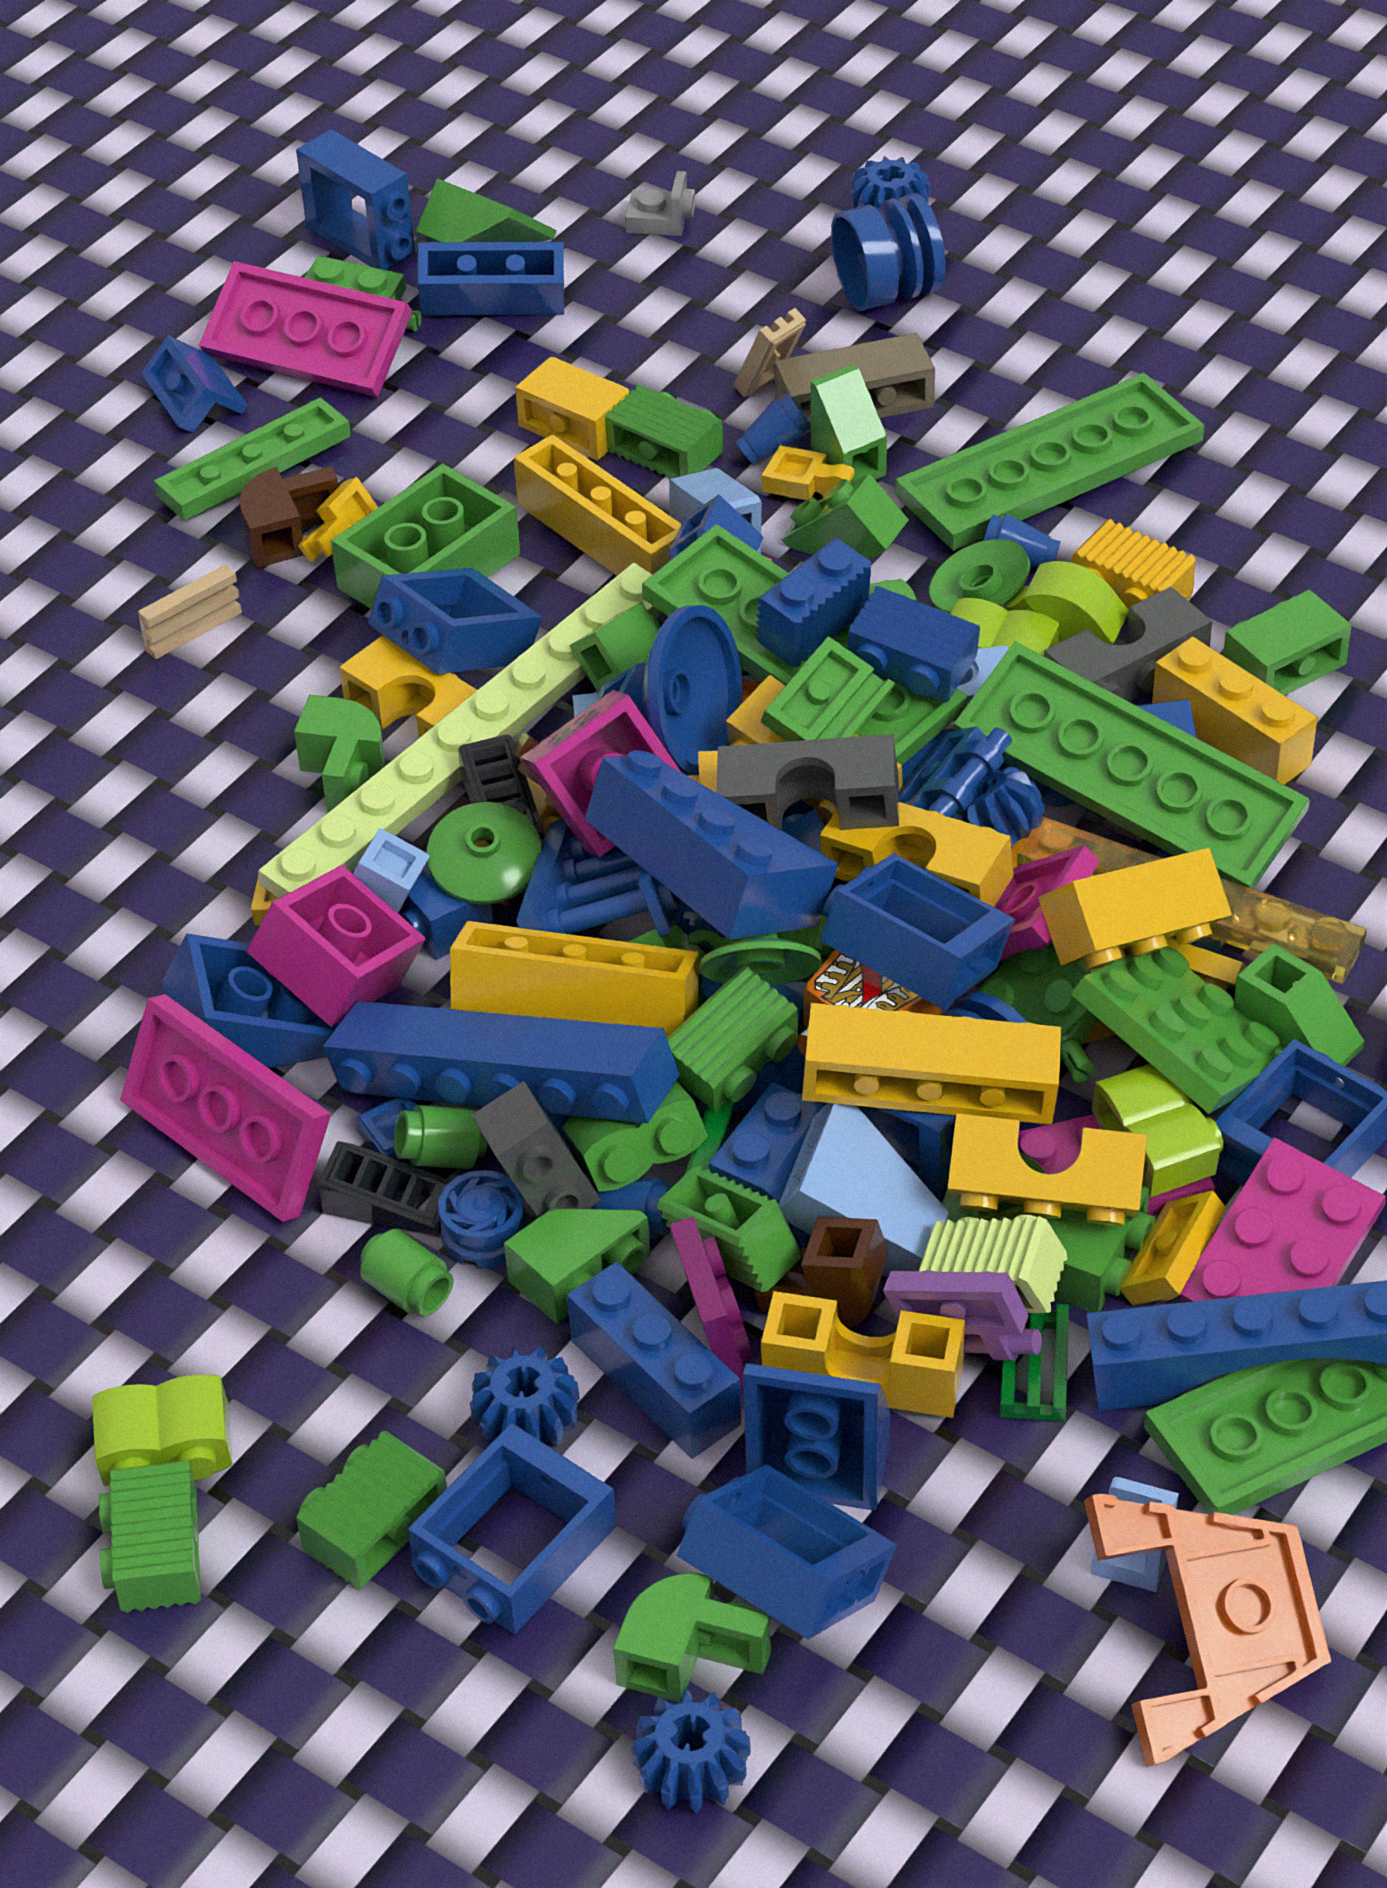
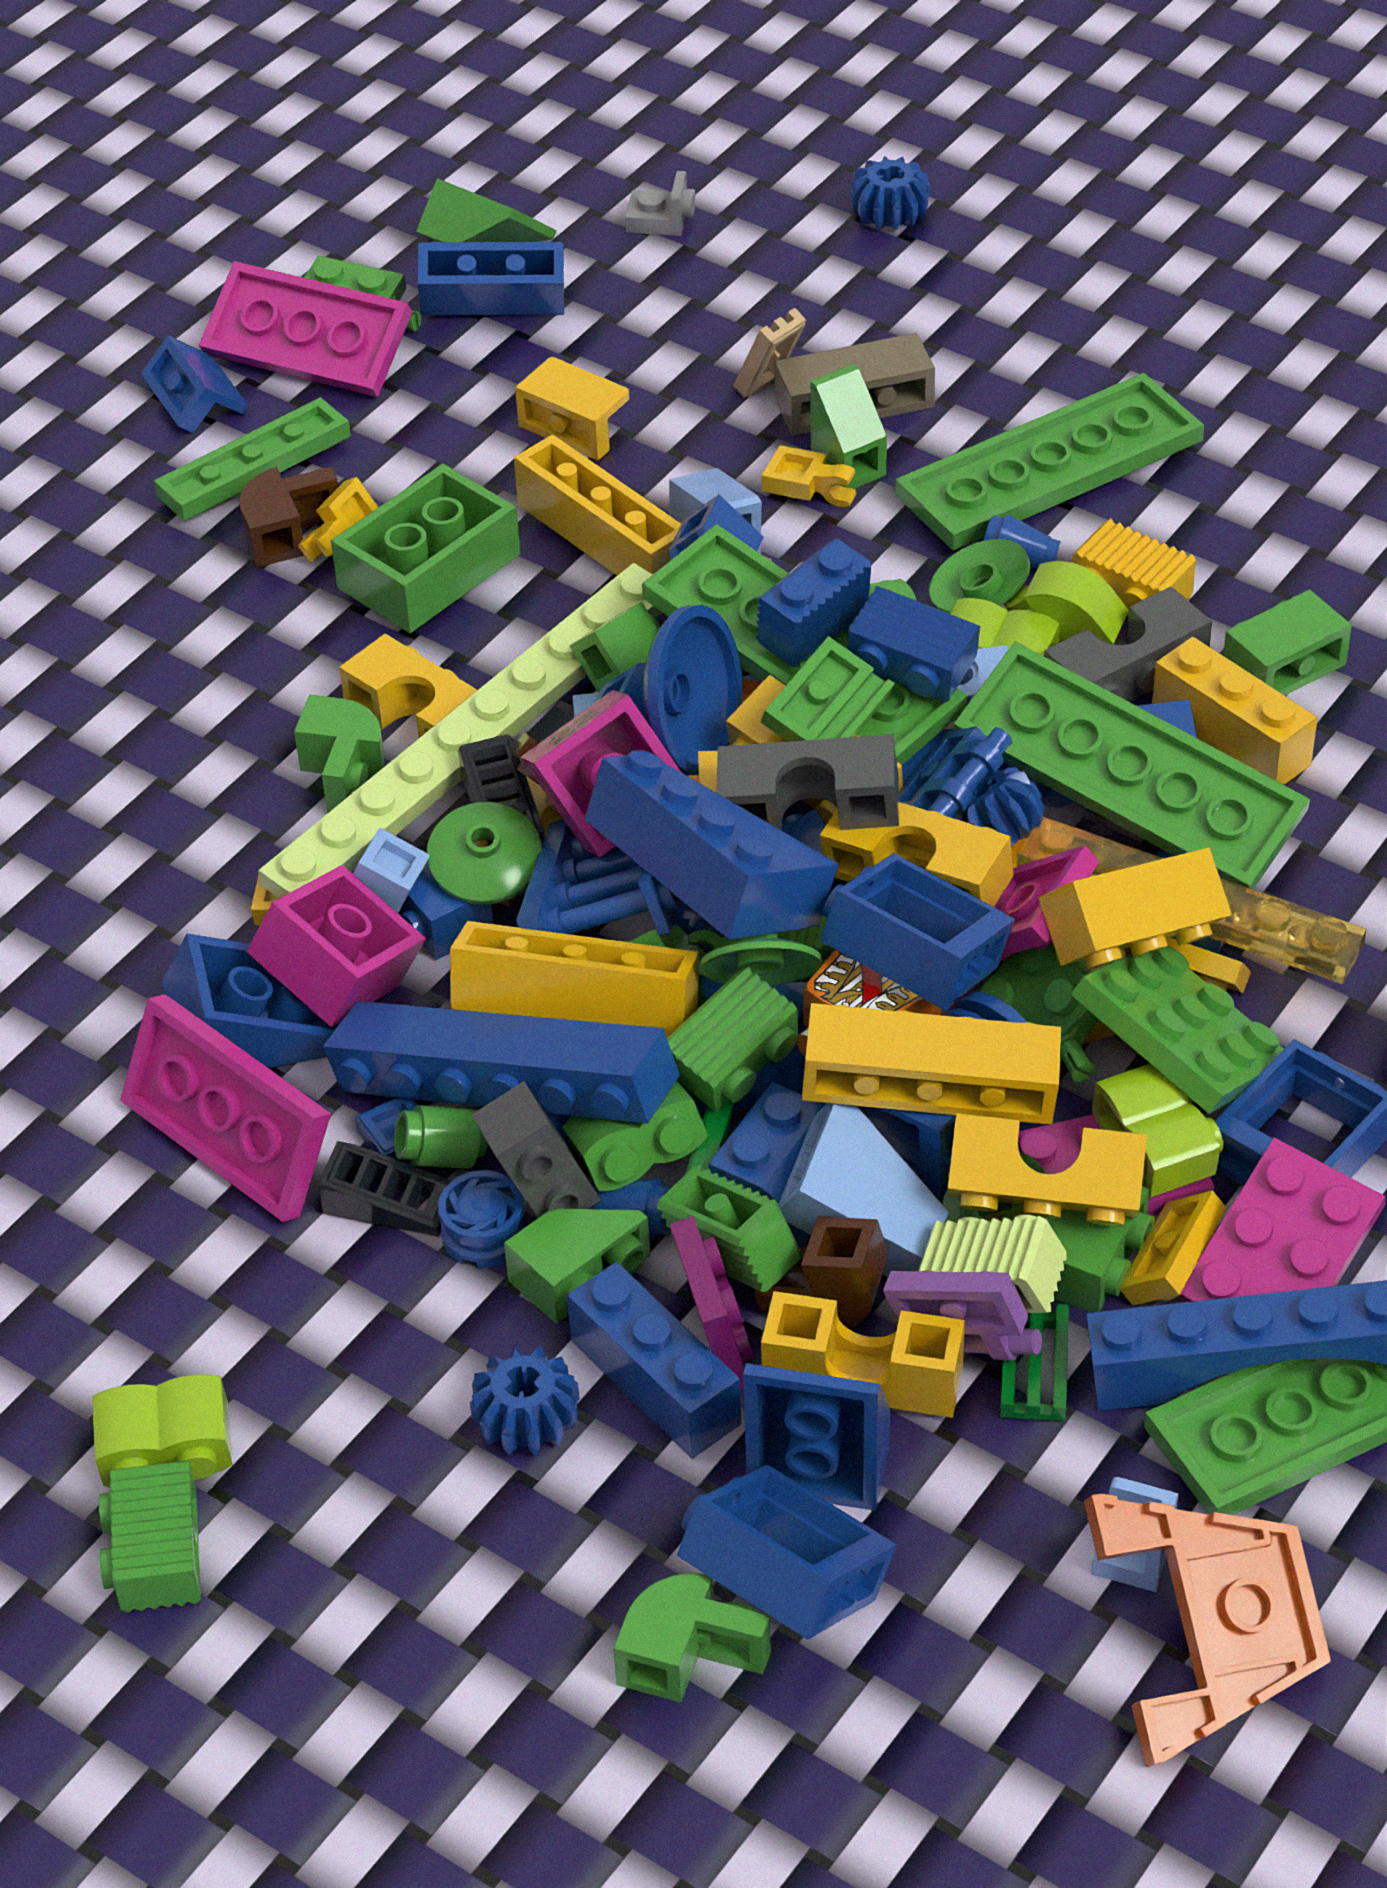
(193, 615): tan tile -> none
(328, 172): blue window -> none
(368, 1508): bright green brick -> none
(406, 1272): bright green brick -> none
(453, 619): blue window -> none
(546, 1478): blue window -> none
(663, 433): bright green brick -> none
(691, 1751): blue gear -> none
(777, 425): blue cone -> none
(854, 513): bright green slope -> none
(888, 251): blue wheel -> none
(1296, 1004): bright green slope -> none

